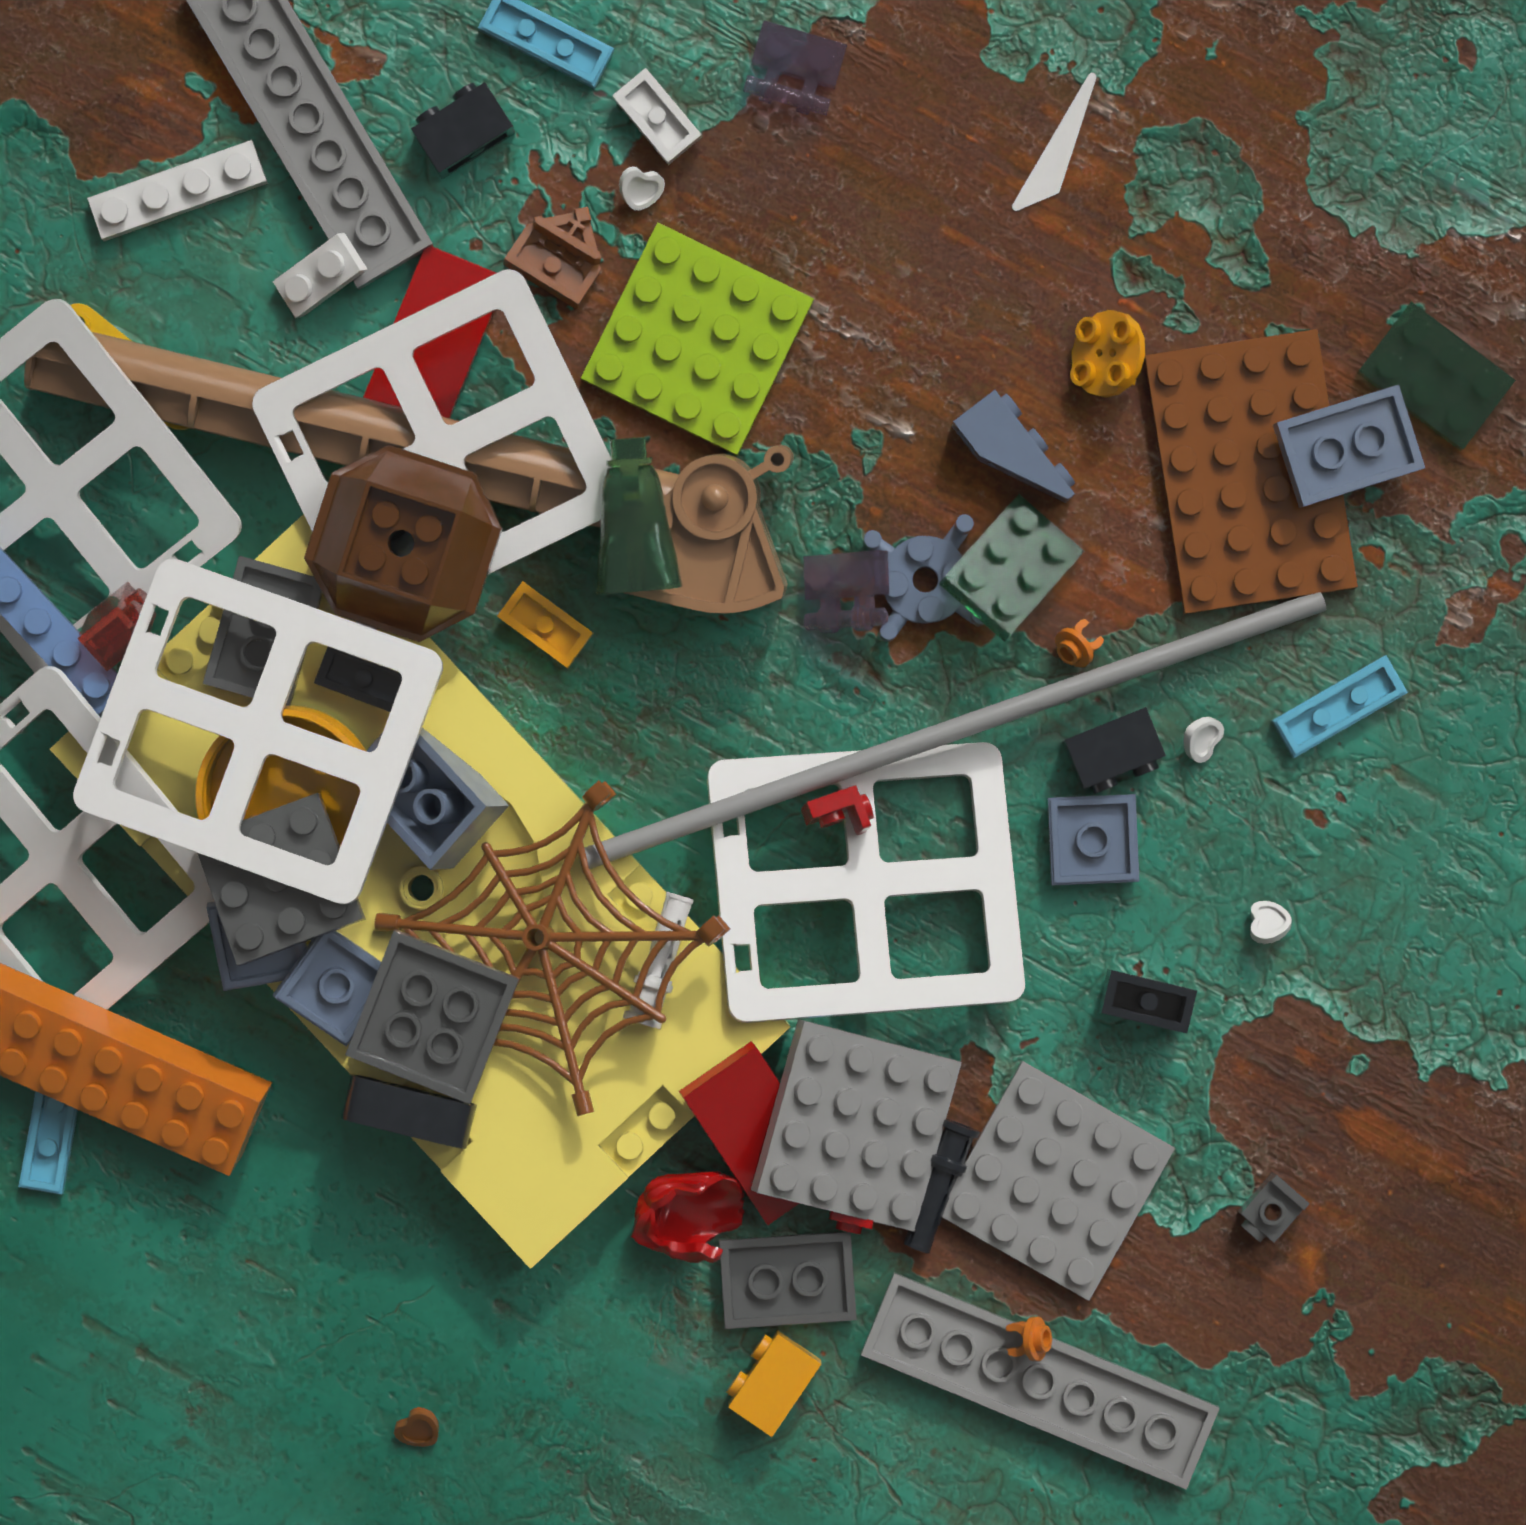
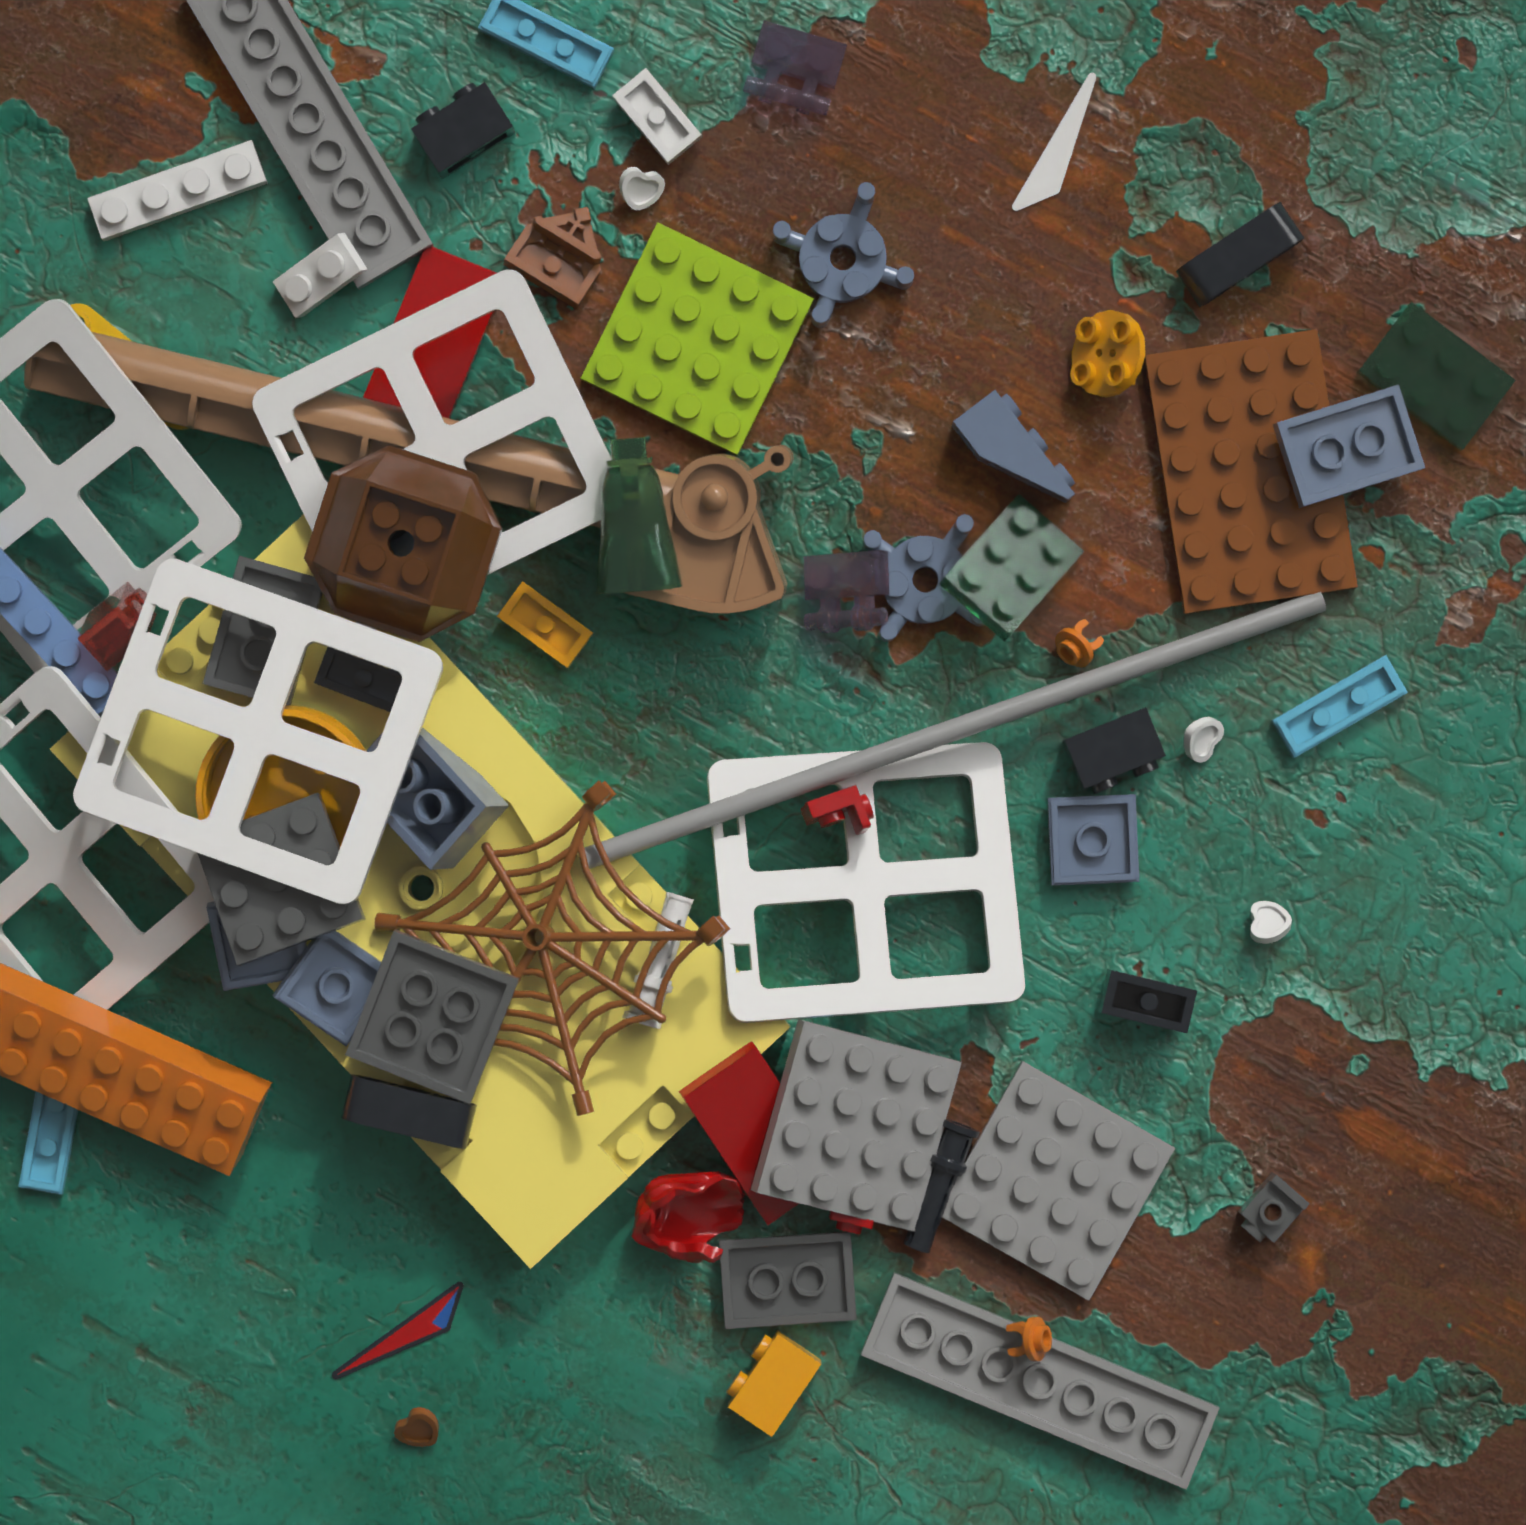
(423, 1325): none -> sticker
(843, 231): none -> sand blue plate
(1240, 254): none -> black beam

